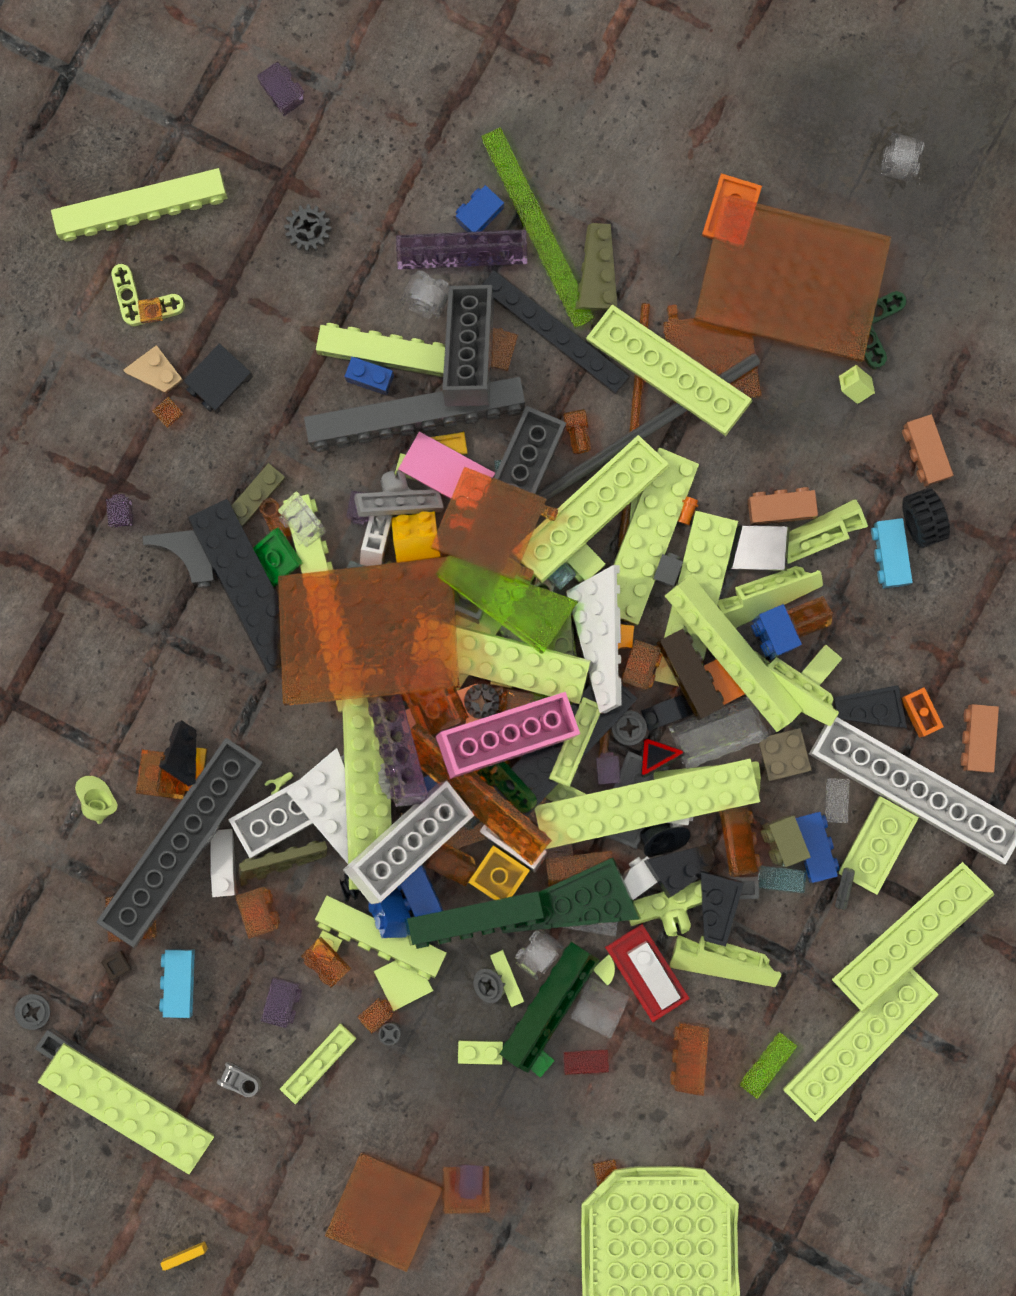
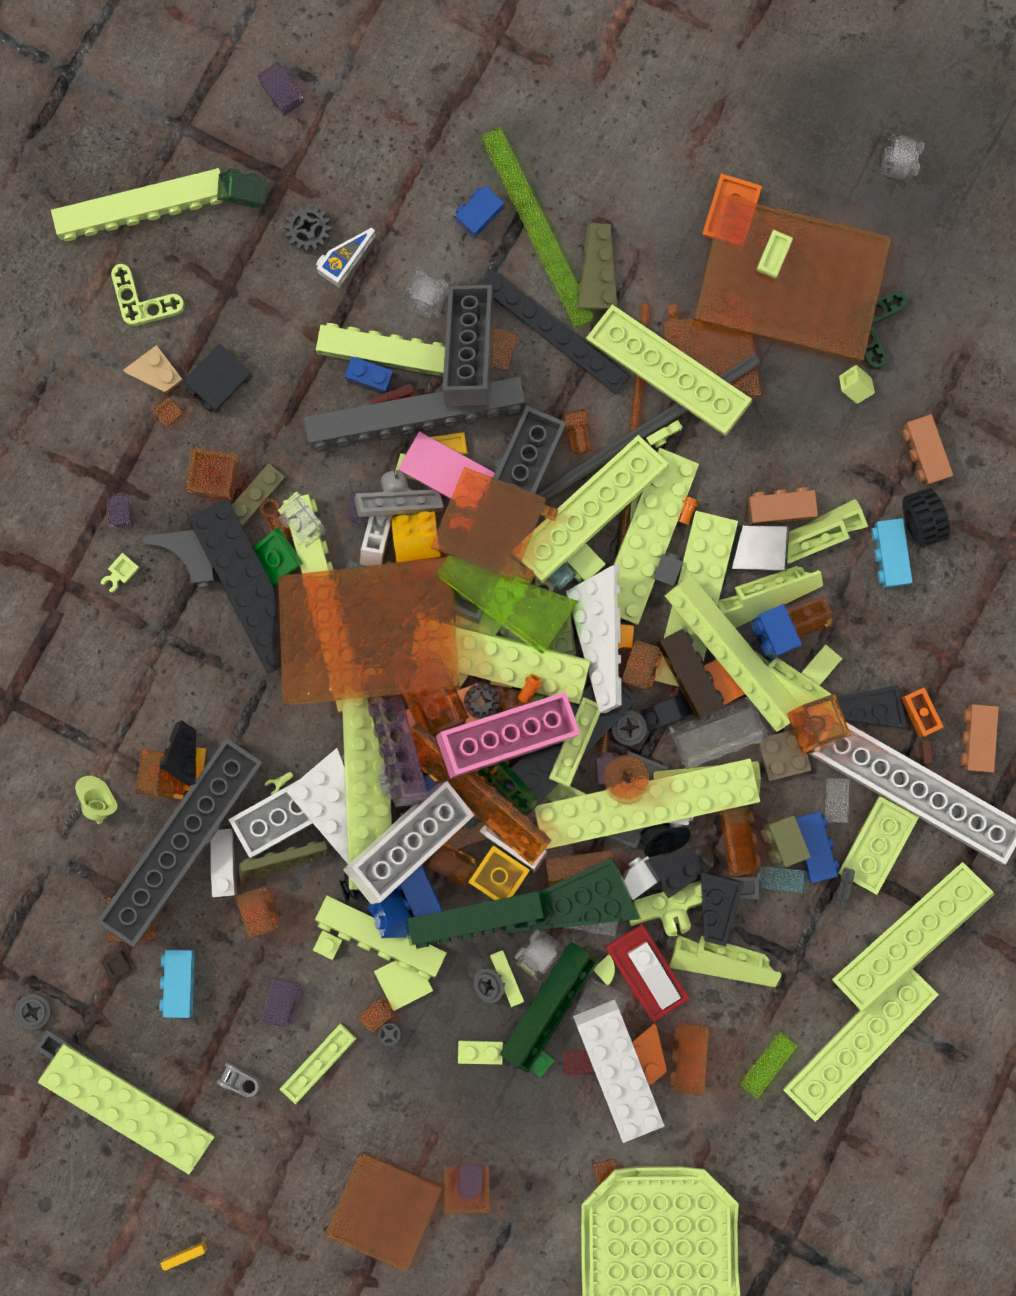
(122, 570): none -> yellowish green plate
(150, 310): clear orange plate -> none
(211, 474): none -> clear orange brick
(242, 188): none -> clear green brick
(325, 962): clear orange bracket -> none
(341, 260): none -> slope
(400, 393): none -> clear red tile
(461, 249): clear purple brick -> none
(532, 683): none -> orange pin
(618, 1071): none -> white brick
(632, 768): none -> clear orange brick
(650, 1054): none -> orange wing
(657, 755): piece -> none
(659, 438): none -> yellowish green plate
(774, 254): none -> yellowish green tile
(818, 724): none -> clear orange slope
(925, 752): none -> reddish brown tile

